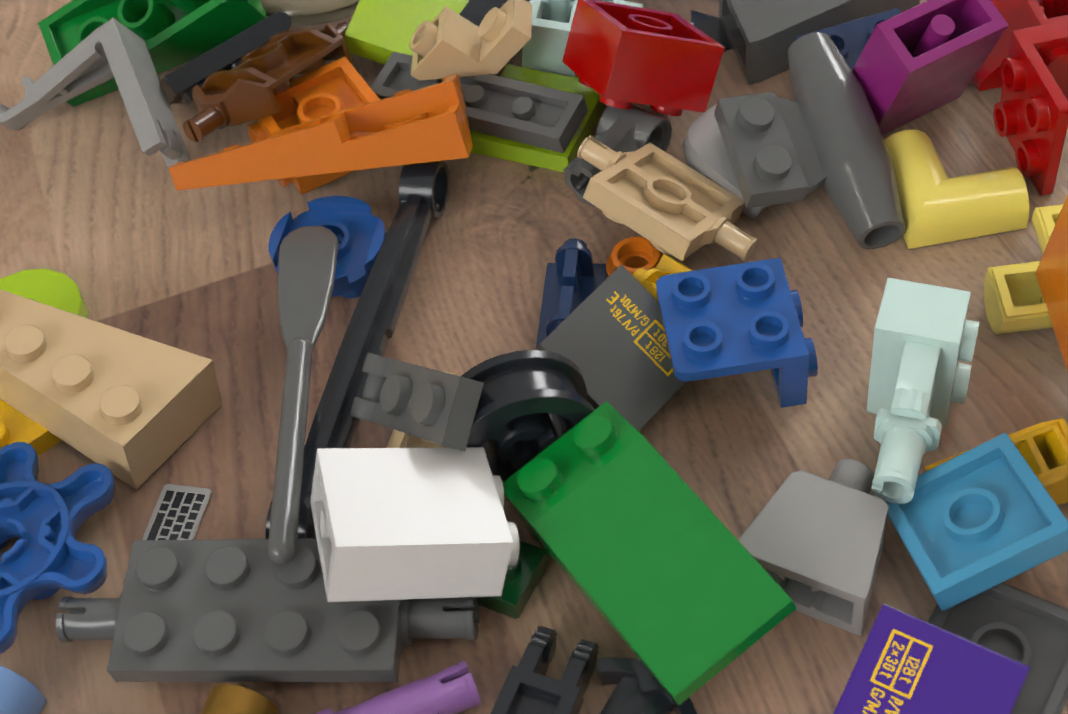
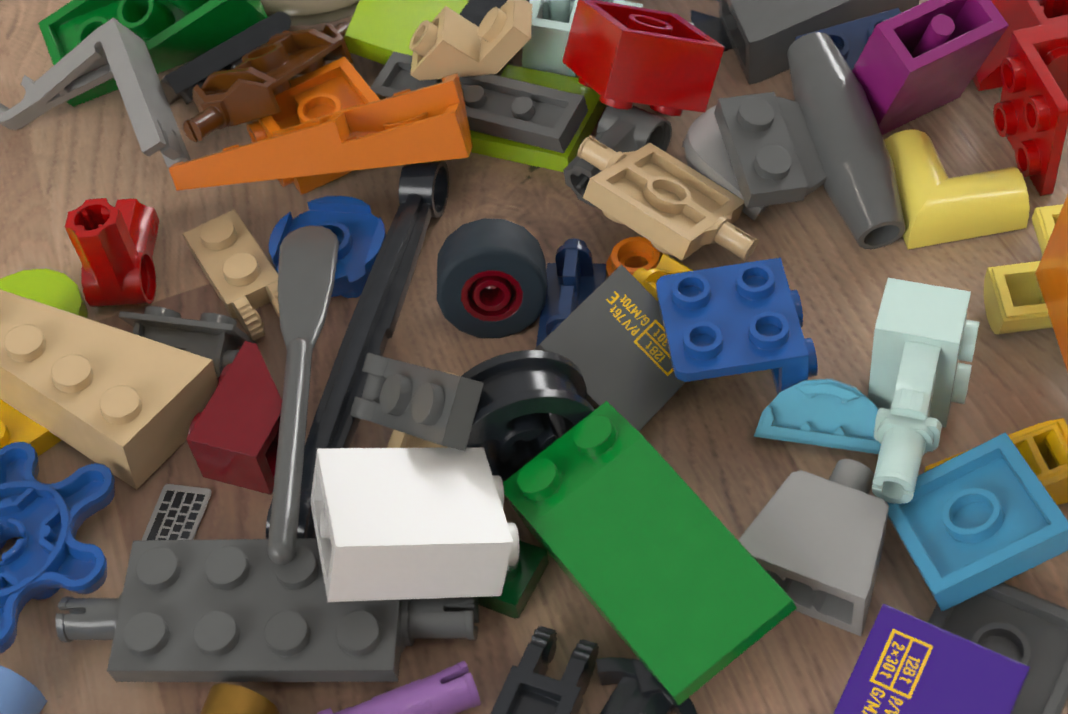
(115, 251): none -> red piece
(210, 337): none -> dark grey hinge
(235, 269): none -> tan hinge
(240, 425): none -> dark red slope
(491, 278): none -> black wheel
(821, 415): none -> medium azure tile

